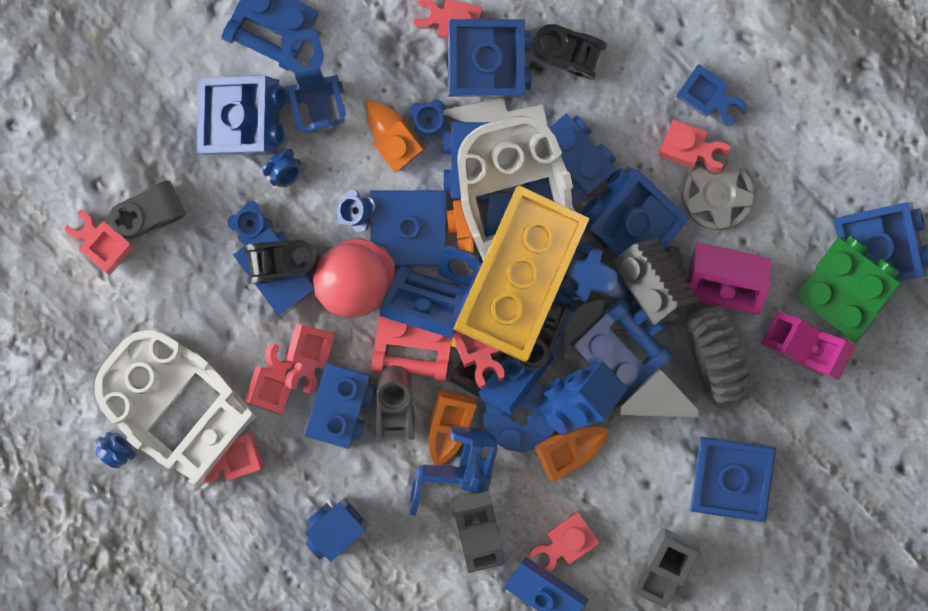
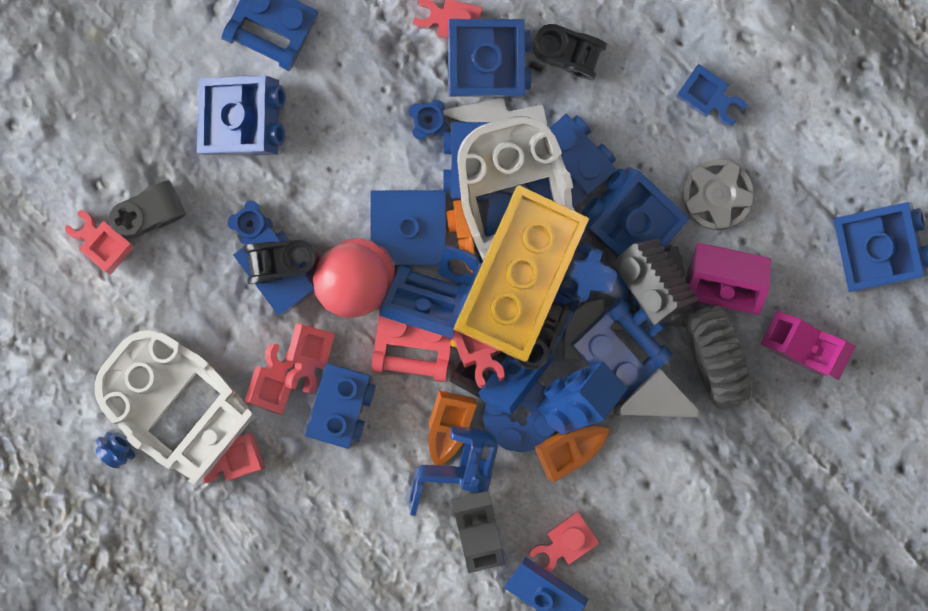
(283, 169): blue plate -> none
(312, 86): blue piece -> none
(334, 529): blue brick -> none
(346, 208): plate -> none
(392, 135): orange plate -> none
(394, 410): dark grey piece -> none
(666, 566): dark grey brick -> none
(688, 144): coral plate -> none
(732, 479): blue plate -> none
(850, 287): green plate -> none

